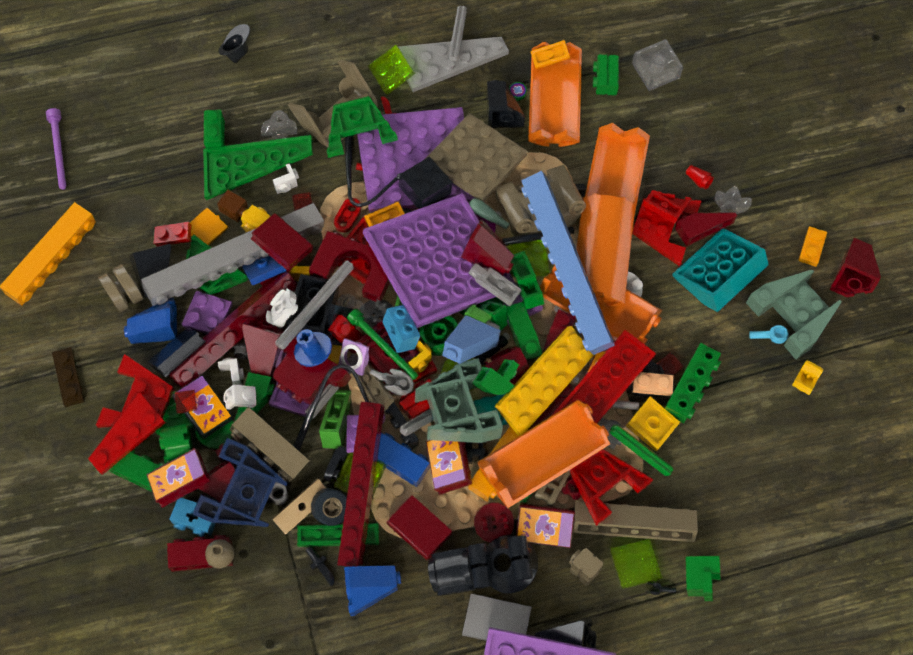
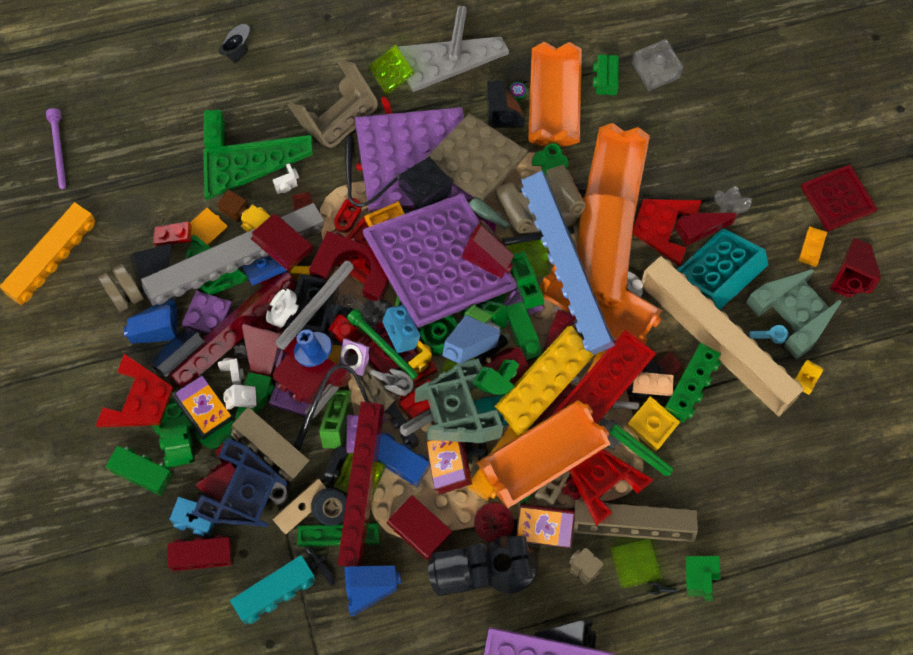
(68, 377): dark brown plate -> none
(128, 432): red wing -> none
(178, 477): piece -> none
(185, 401): clear red tile -> none
(219, 553): dark tan brick -> none
(273, 590): none -> teal brick
(278, 129): clear plate -> none
(355, 118): green wing -> none
(494, 613): light grey tile -> none
(495, 283): light grey hinge -> none
(548, 161): none -> green plate
(550, 54): light orange plate -> none
(666, 205): red wing -> none
(701, 177): red cone -> none
(716, 331): none -> tan piece
(838, 198): none -> dark red plate

